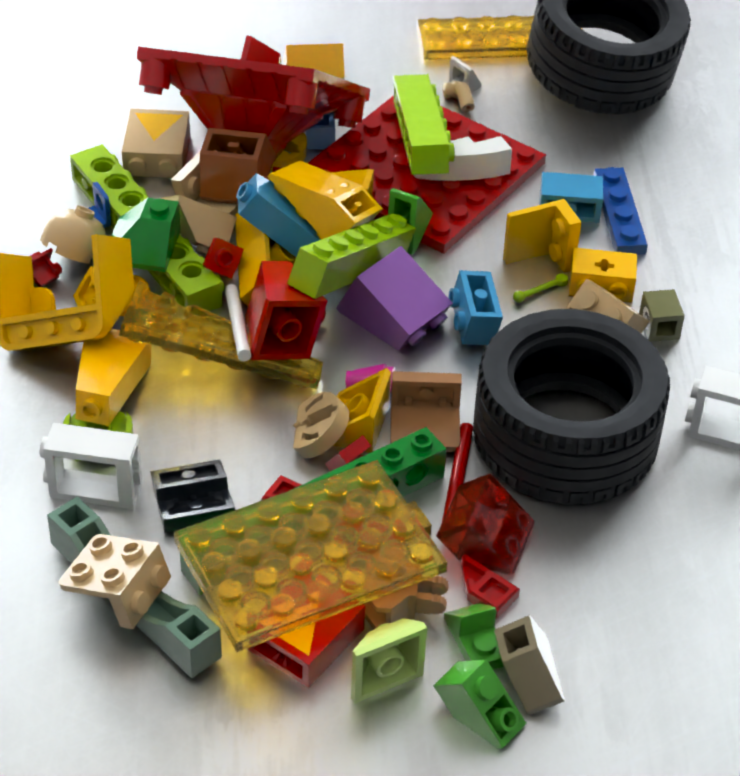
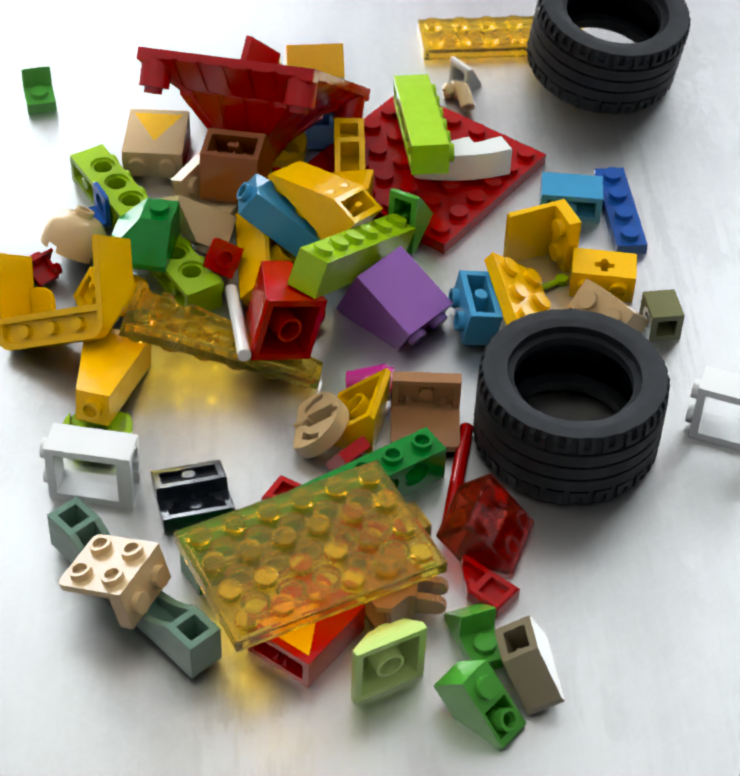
(38, 90): none -> bright green slope
(349, 144): none -> yellow slope
(516, 288): none -> yellow plate

